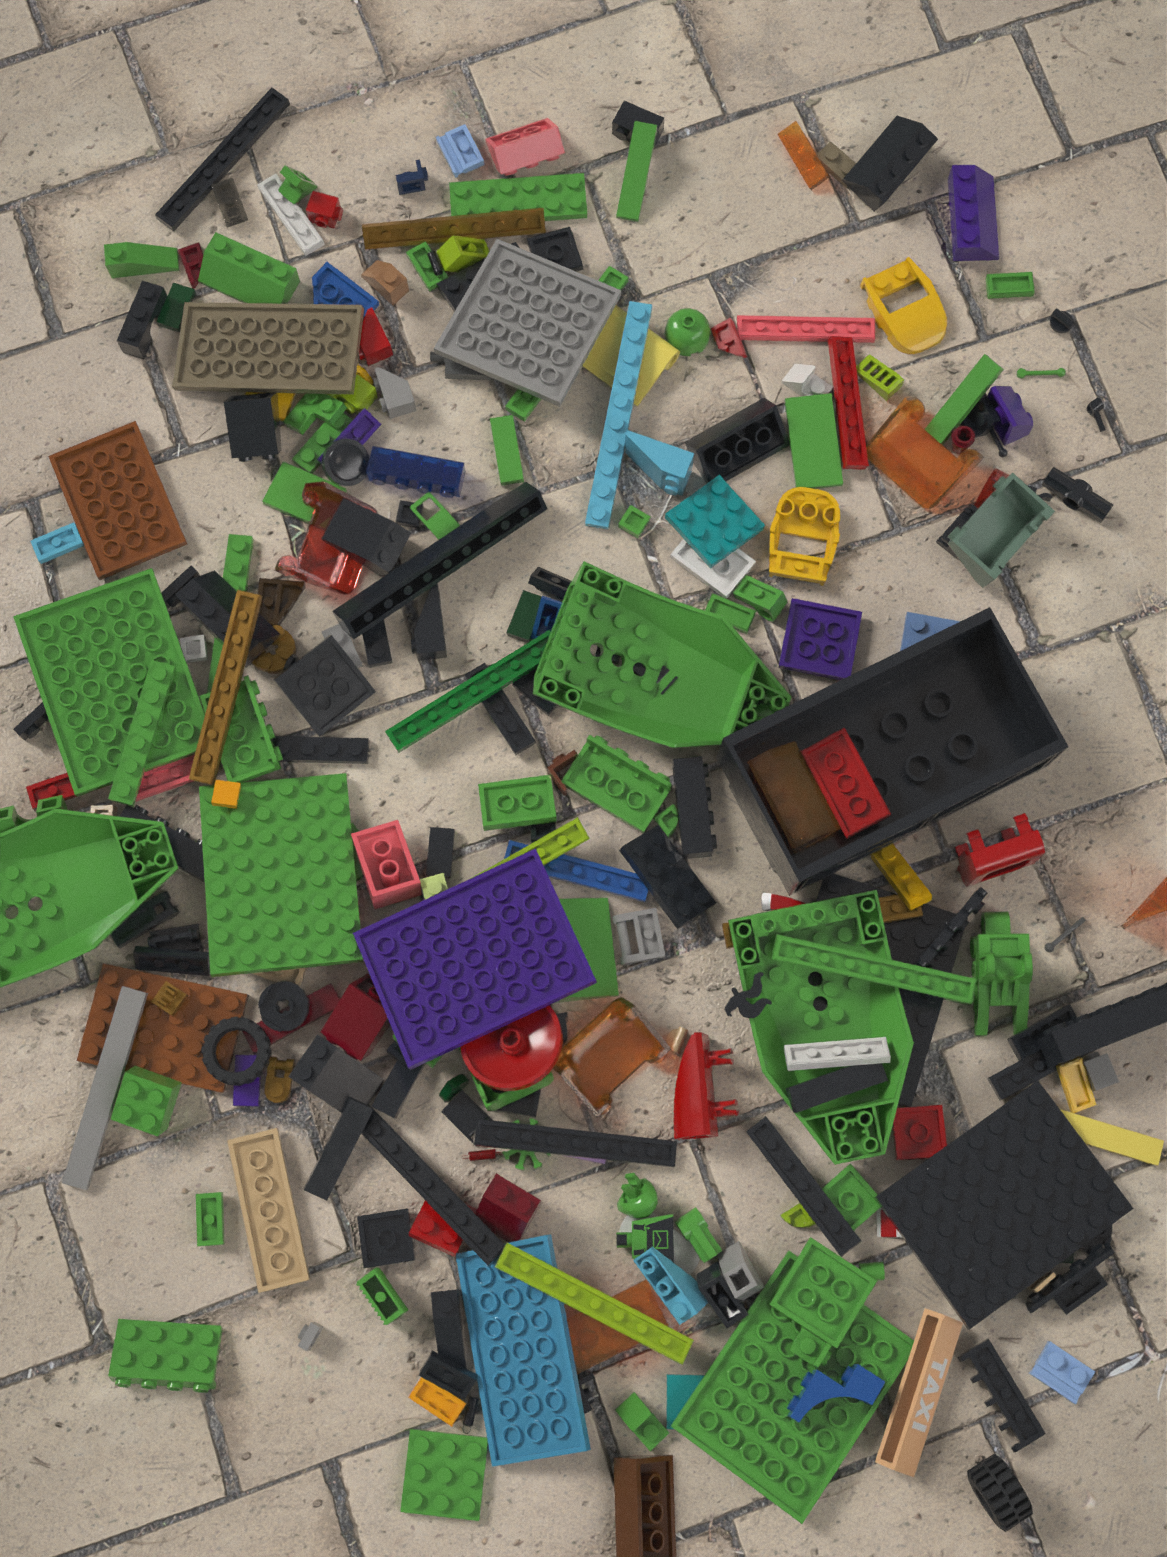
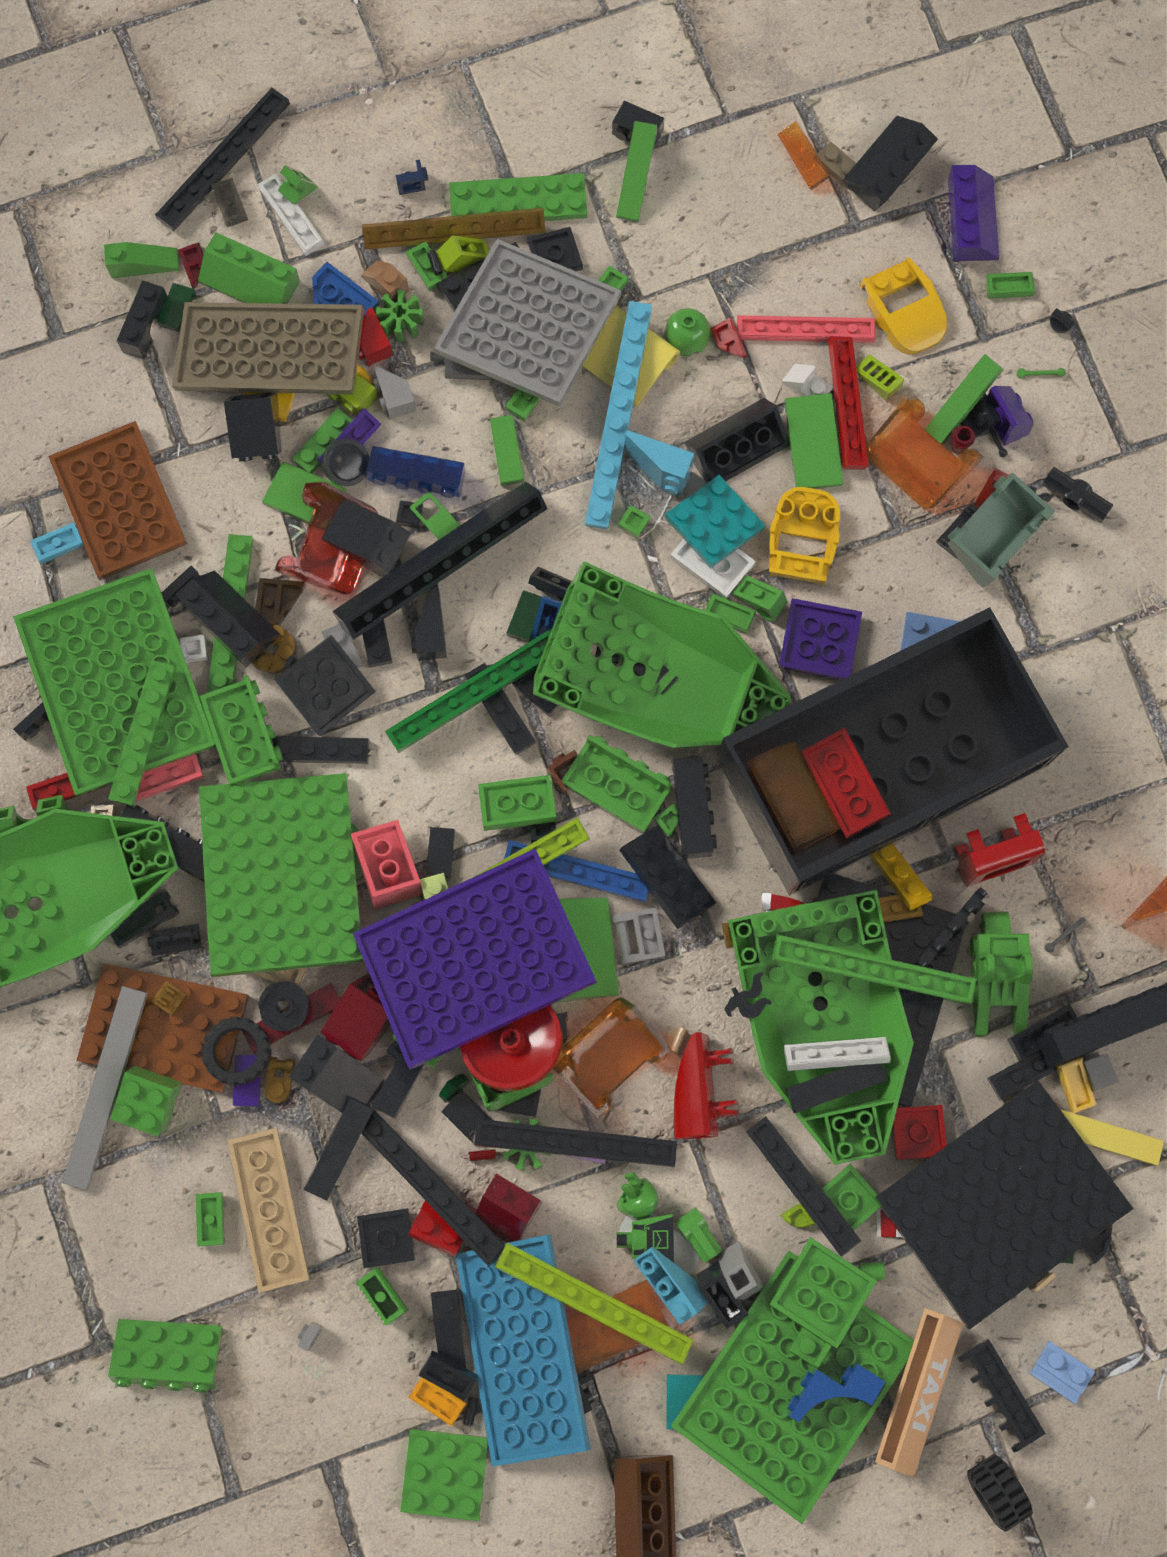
(172, 960): black tile -> none
(225, 687): pearl gold tile -> none
(226, 794): light orange tile -> none
(312, 407): bright green plate -> none
(324, 210): red brick -> none
(410, 312): none -> bright green gear
(460, 150): light blue plate -> none
(525, 146): coral slope -> none
(642, 1421): bright green slope -> none
(1075, 1285): black bracket -> none
(1093, 409): black hand -> none

